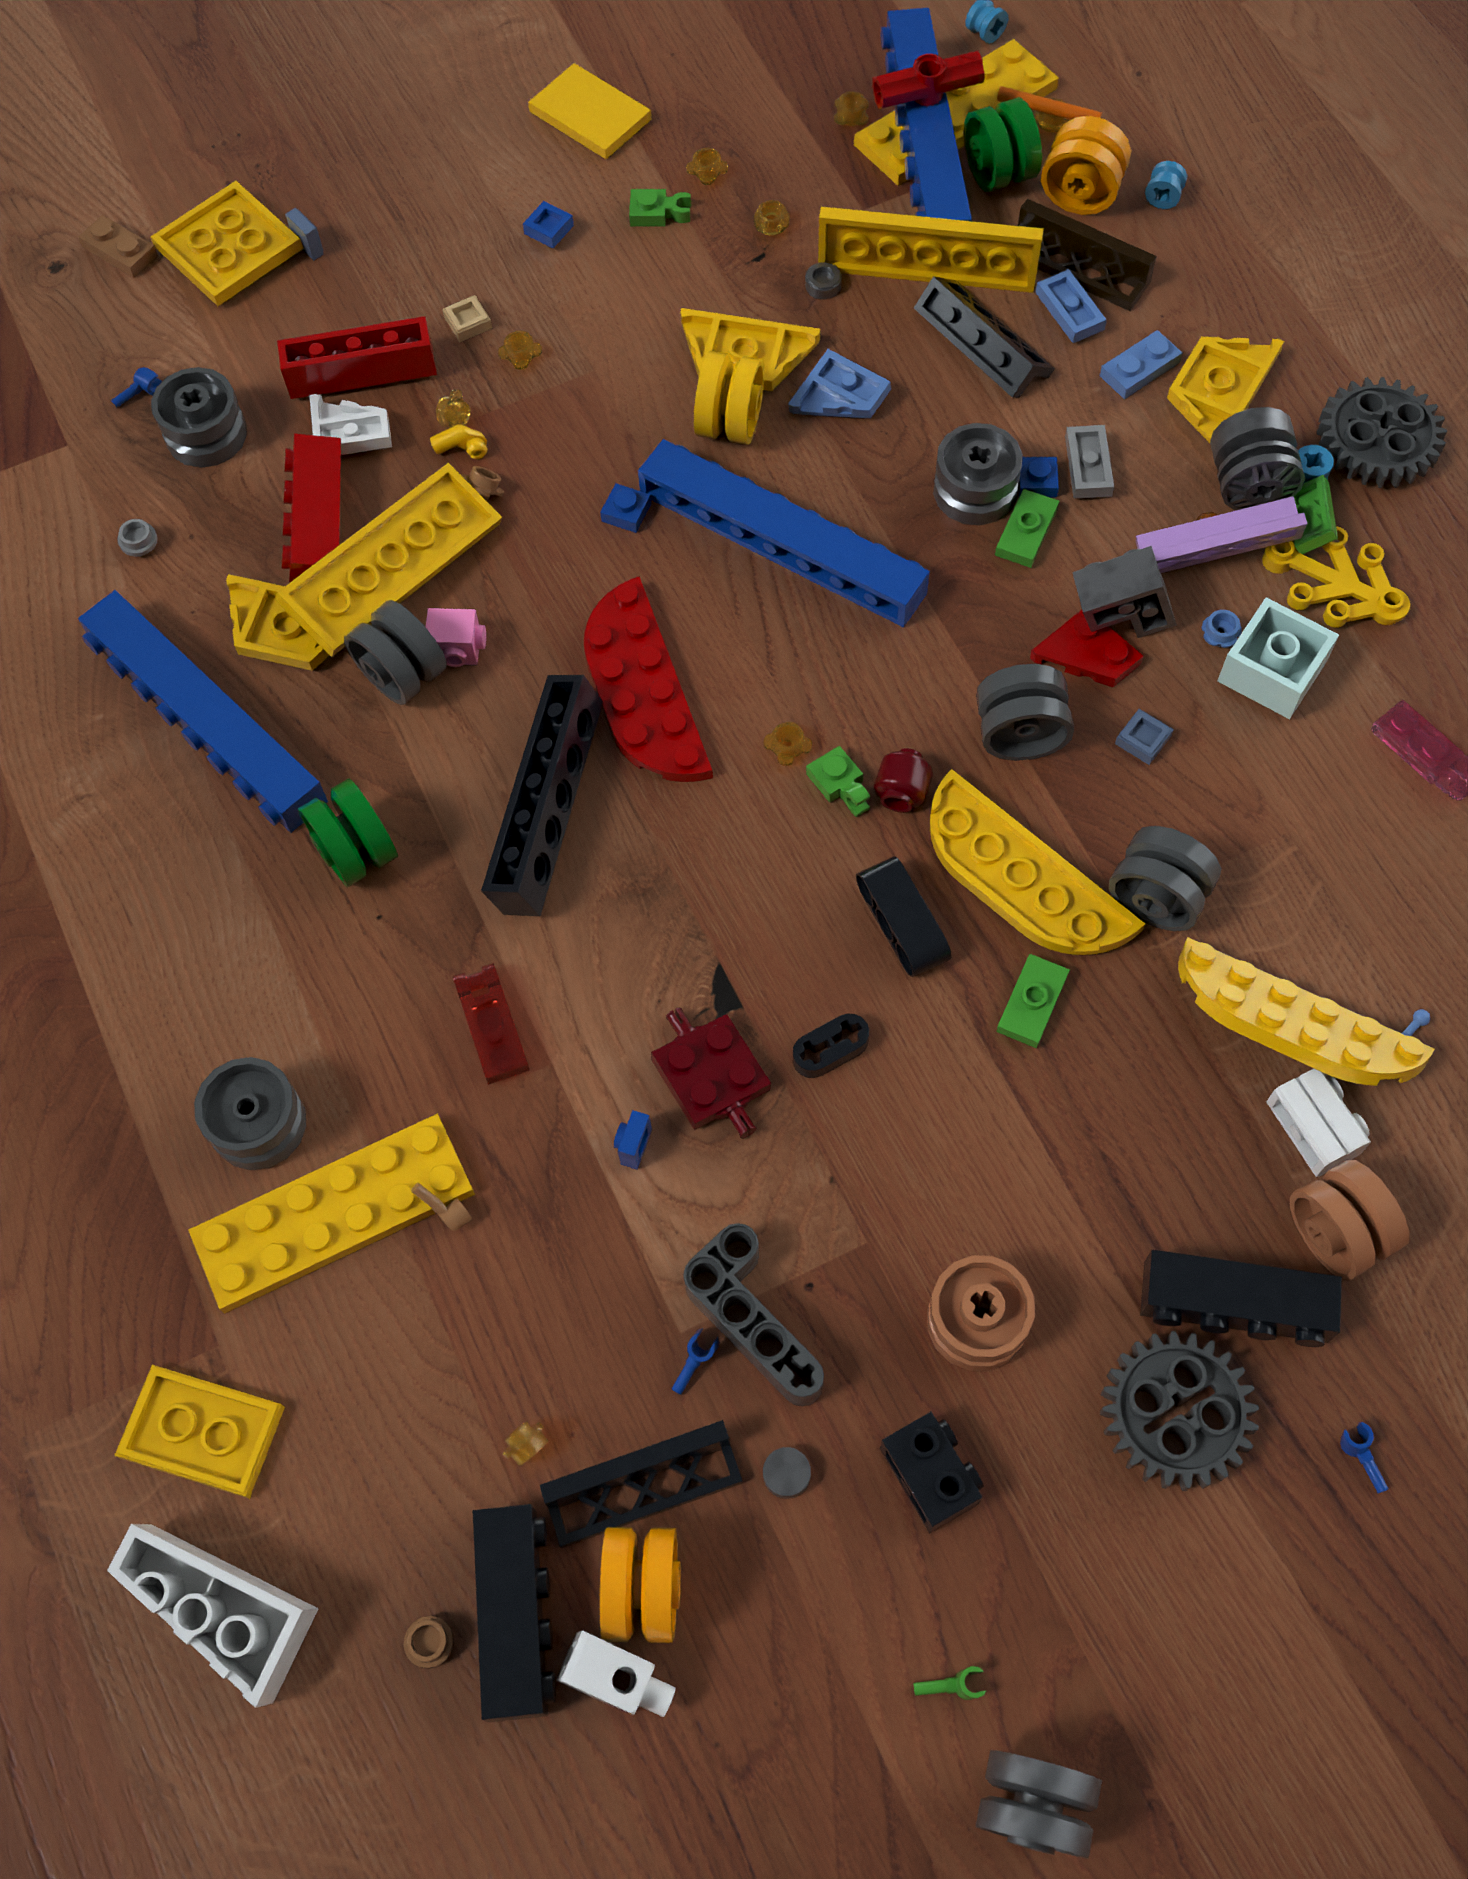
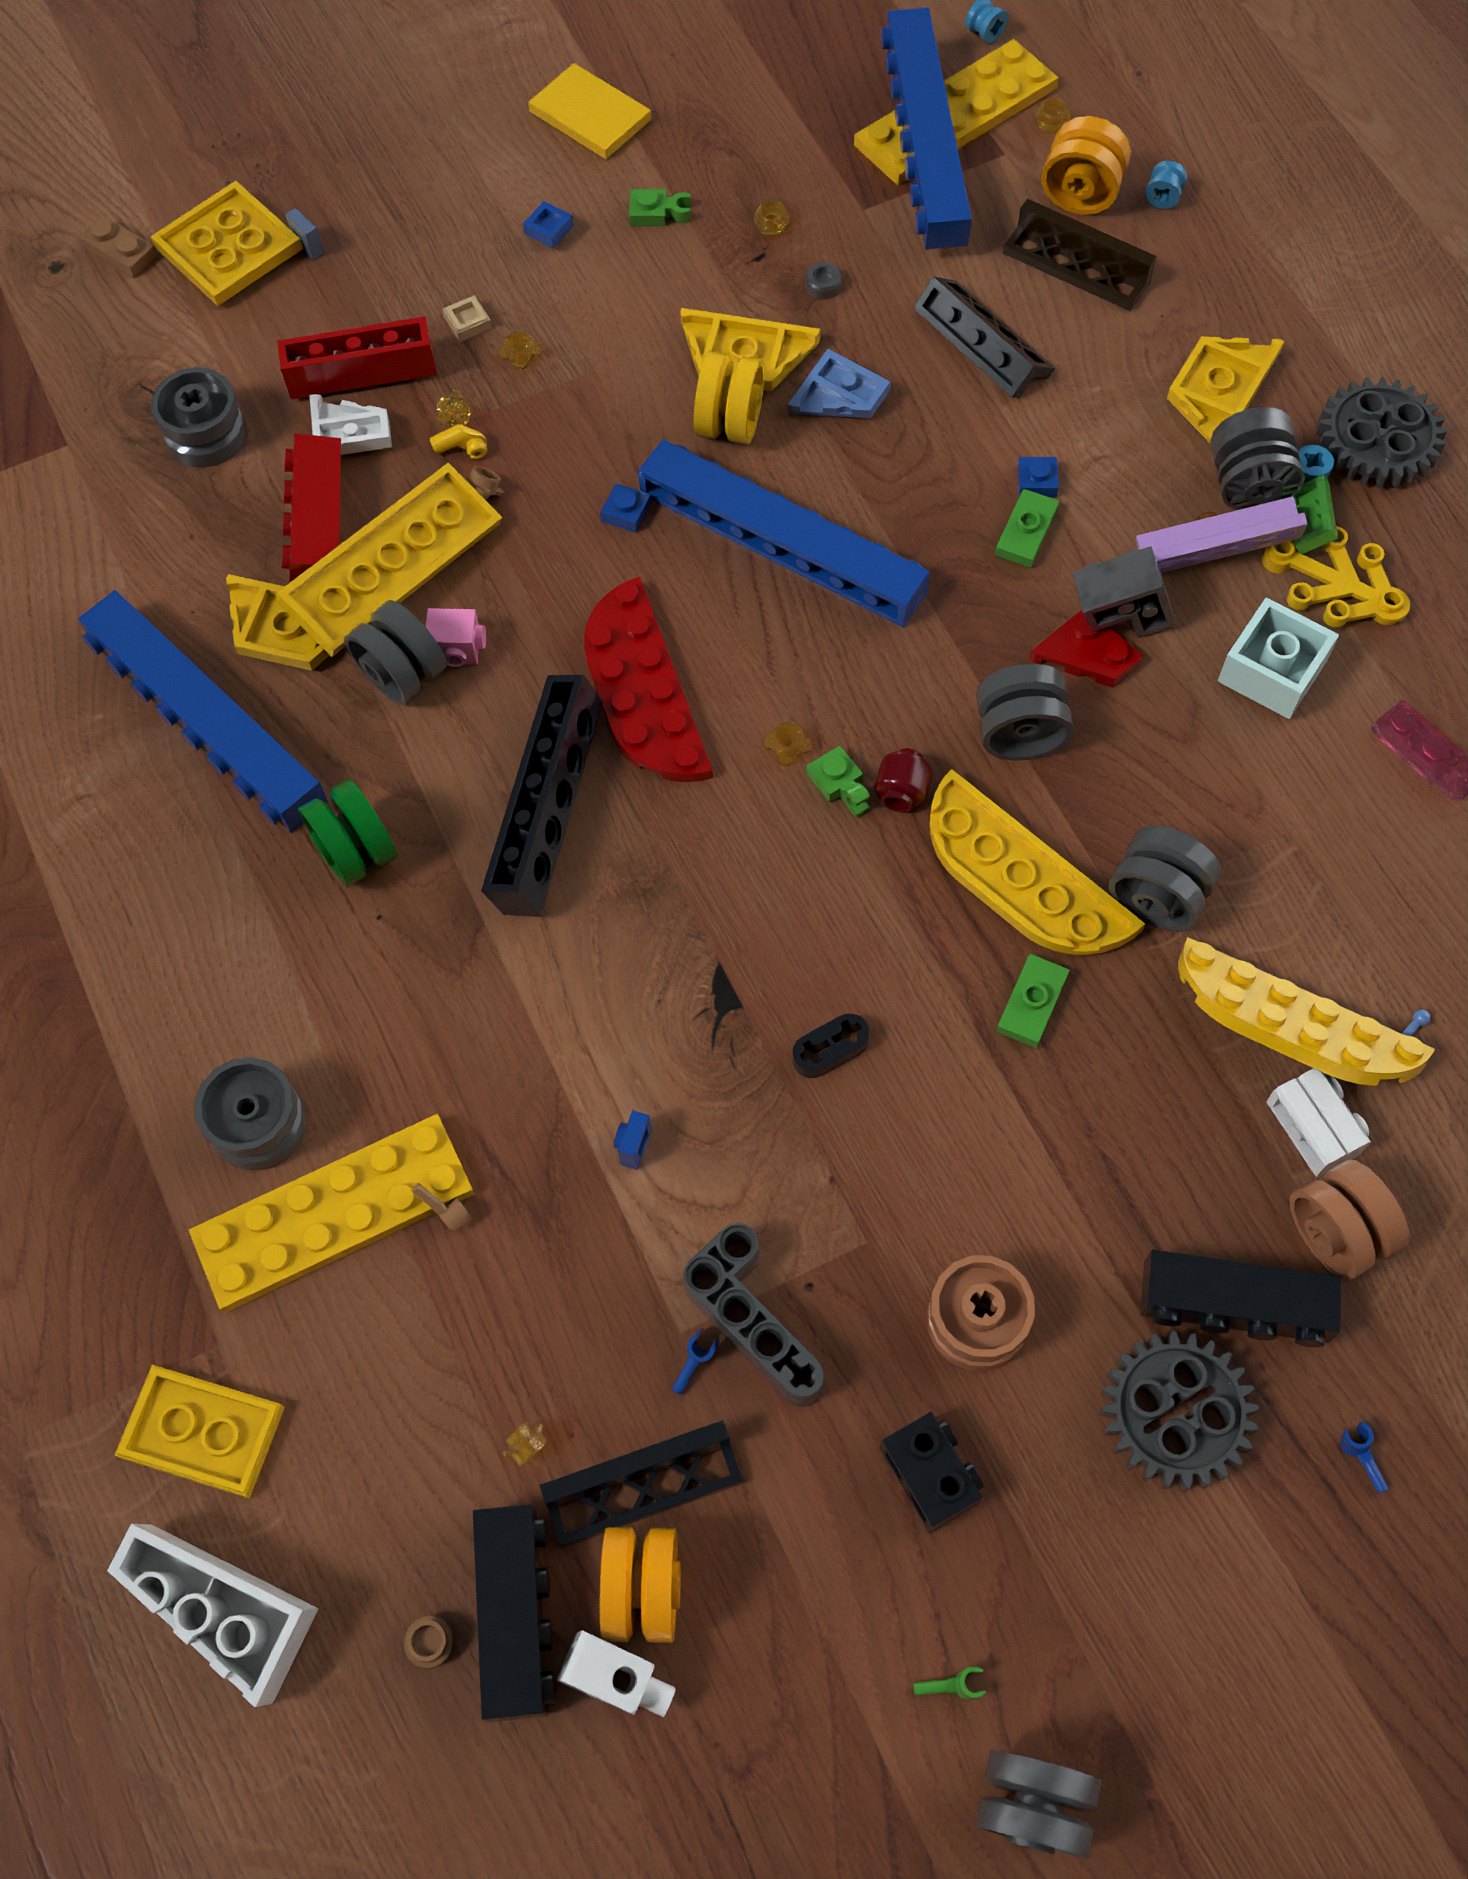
(137, 537): light grey plate -> none
(144, 380): blue hand -> none
(491, 1025): clear red plate -> none
(707, 165): clear yellow plate -> none
(711, 1072): dark red plate -> none
(786, 1472): flat silver tile -> none
(851, 109): clear yellow plate -> none
(903, 916): black beam -> none
(928, 79): red piece -> none
(929, 247): yellow plate -> none
(977, 473): flat silver wheel -> none
(1002, 144): green wheel -> none
(1047, 105): orange bar -> none
(1070, 306): medium blue plate -> none
(1089, 461): light grey plate -> none
(1140, 364): medium blue plate -> none
(1144, 736): sand blue tile -> none
(1224, 621): medium blue plate -> none

